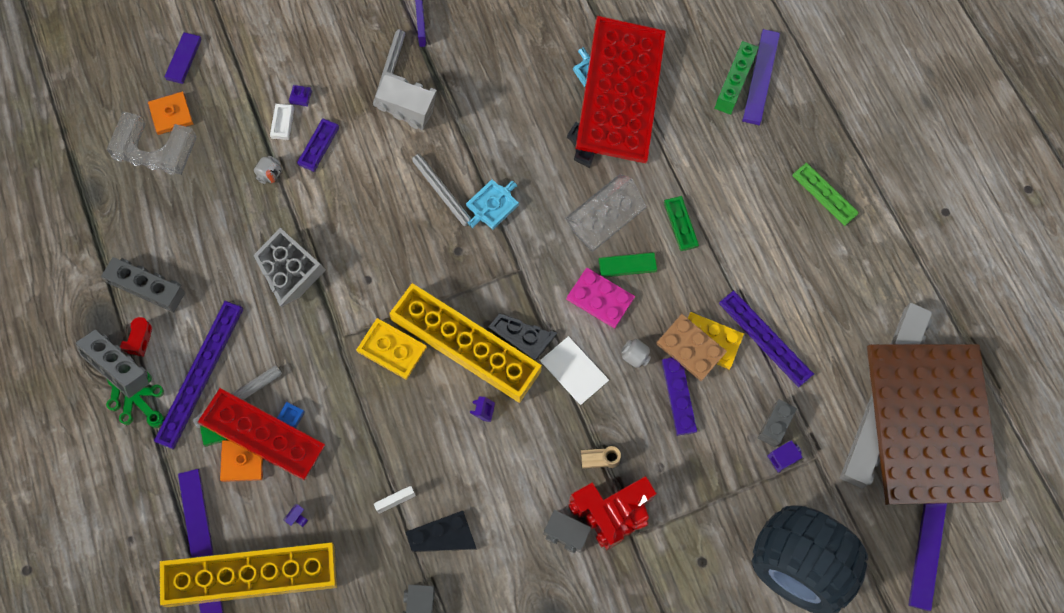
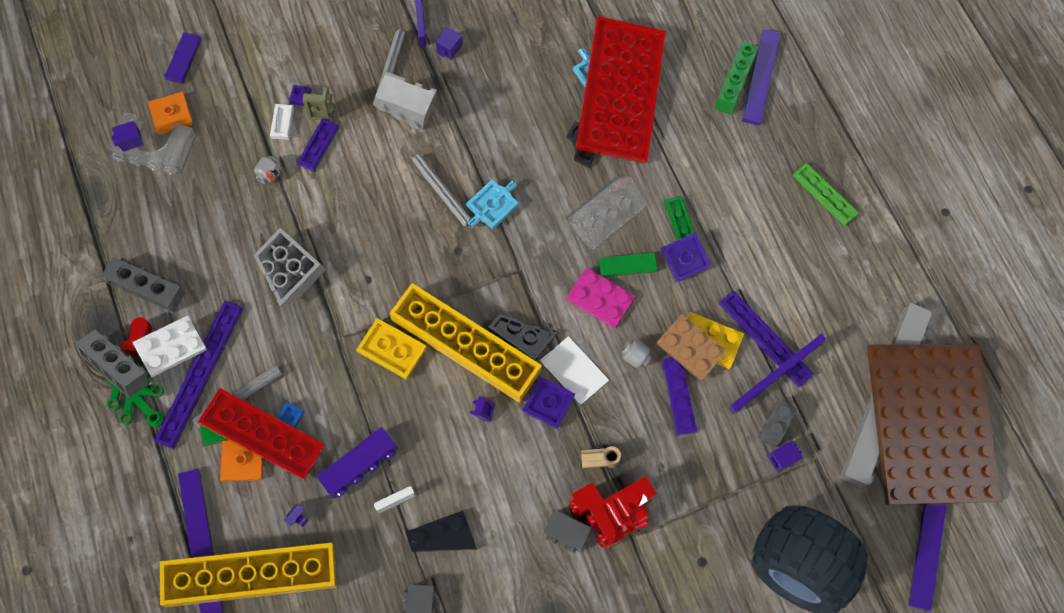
(127, 136): none -> dark purple brick
(169, 346): none -> white plate
(319, 105): none -> olive bracket
(357, 463): none -> dark purple brick
(449, 43): none -> dark purple brick
(548, 402): none -> dark purple plate
(685, 257): none -> dark purple plate
(776, 374): none -> dark purple tile

